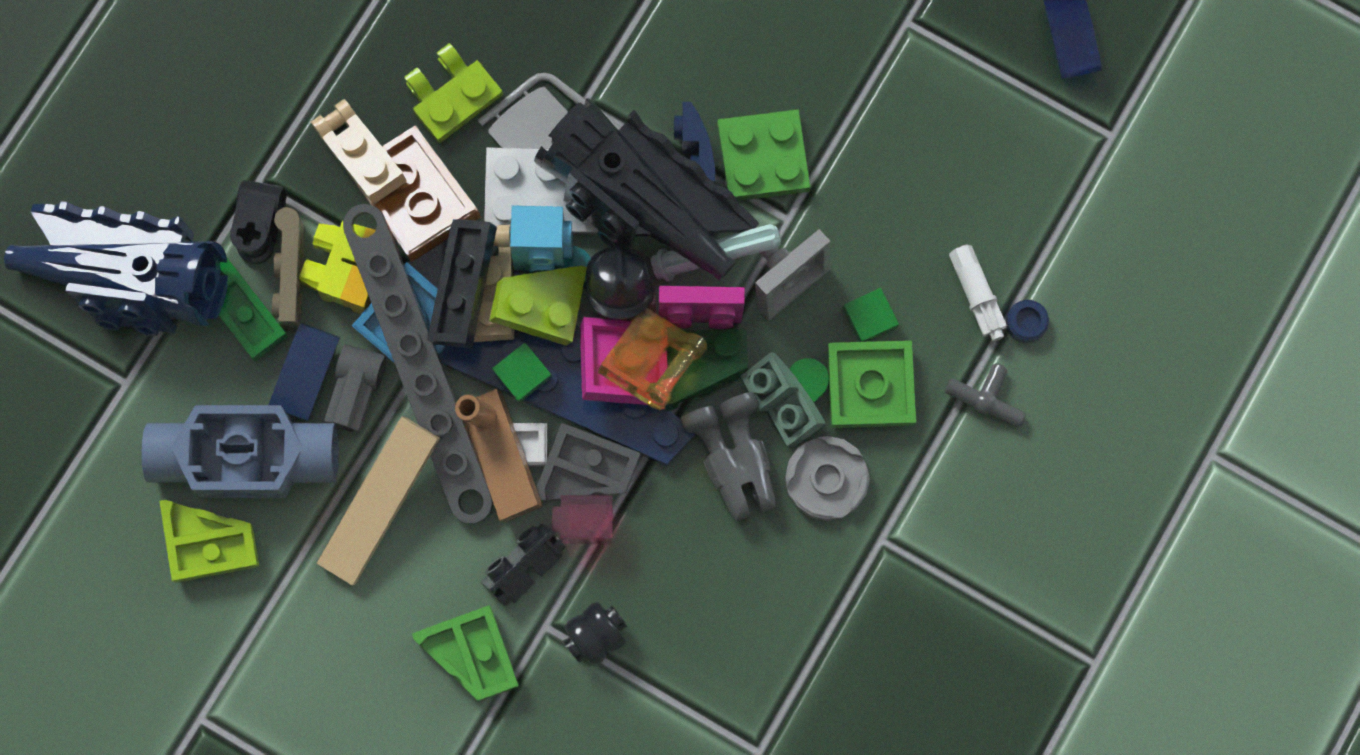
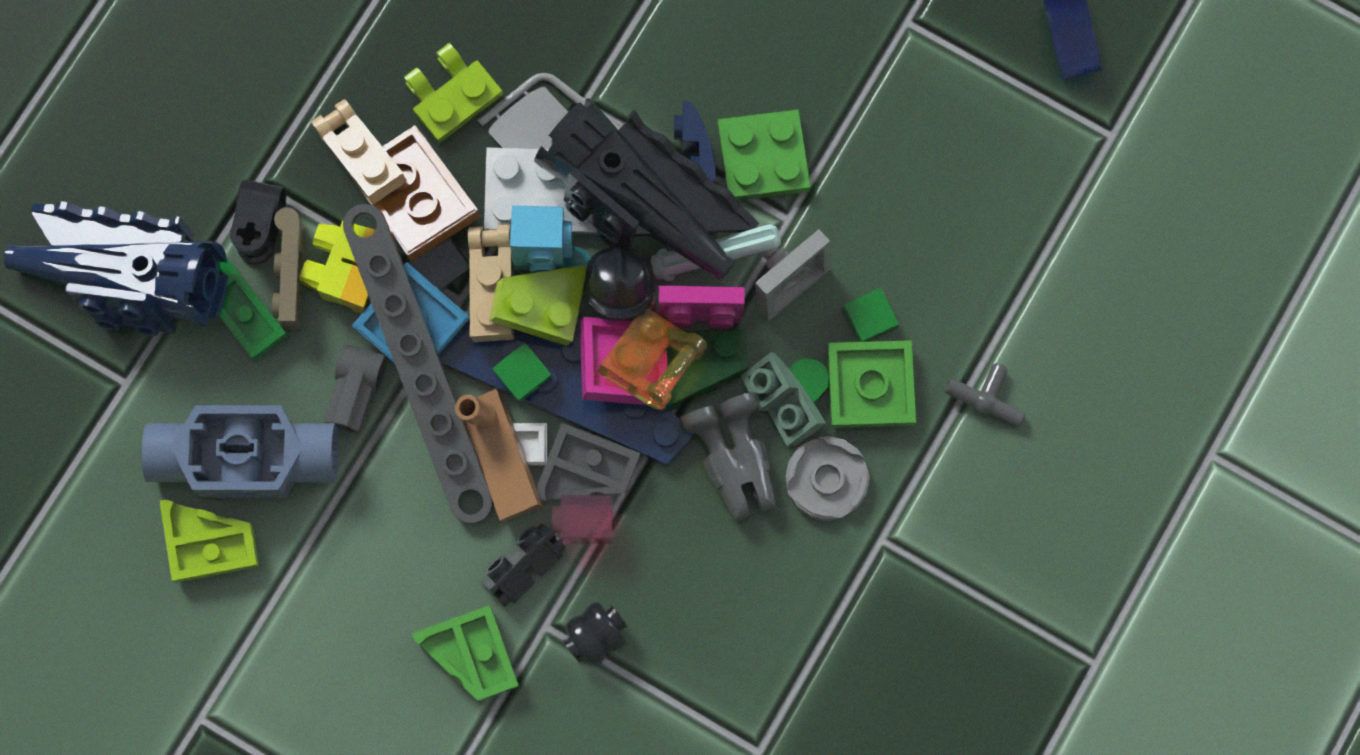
(304, 371): dark blue slope -> none
(378, 500): tan tile -> none
(462, 283): black plate -> none
(978, 292): white piece -> none
(1027, 321): dark blue tile -> none

